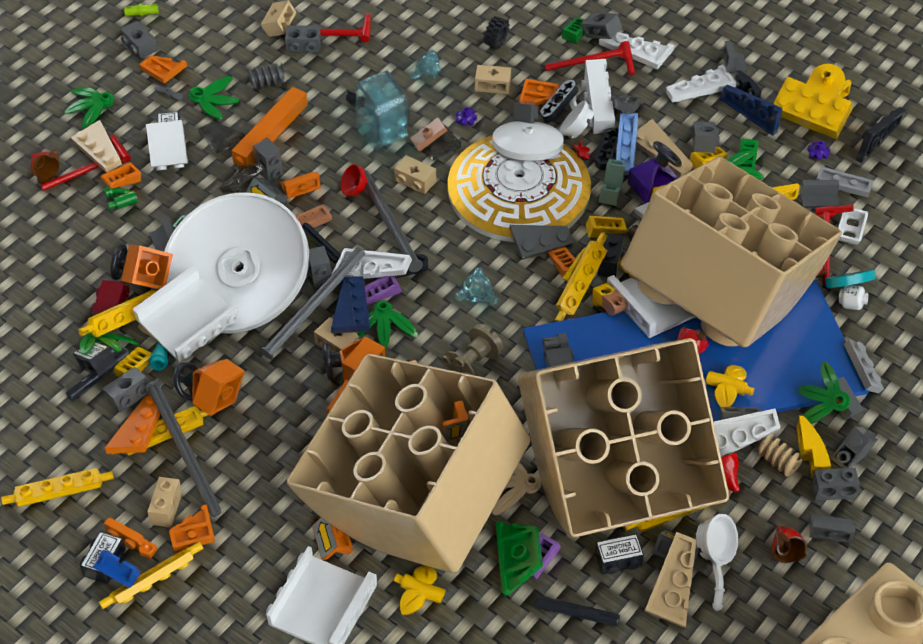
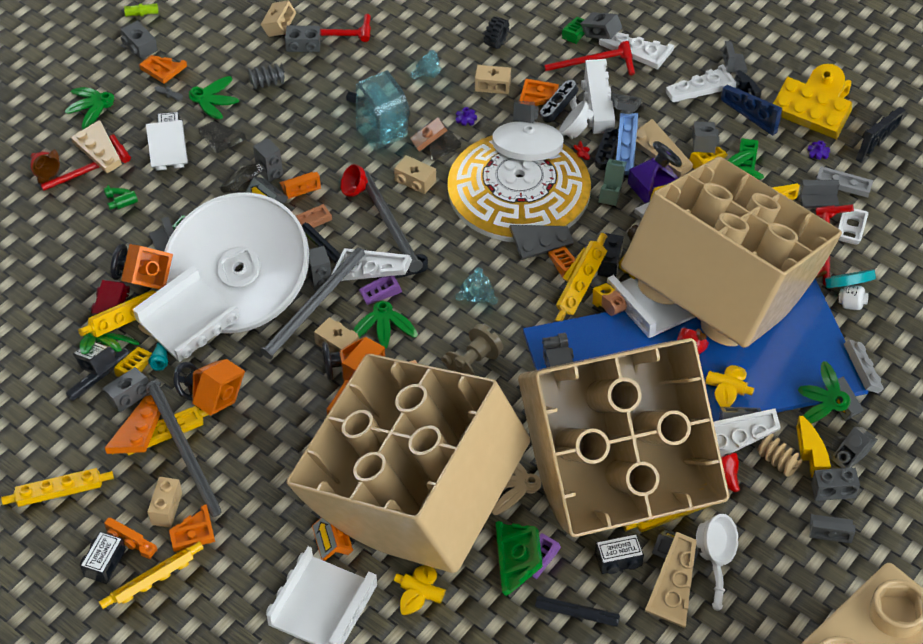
(110, 566): blue hinge -> none
(126, 175): orange slope -> none
(270, 125): orange brick -> none
(352, 308): dark blue wing -> none
(458, 425): panel -> none
(598, 224): yellow slope -> none
(788, 545): reddish brown hat -> none

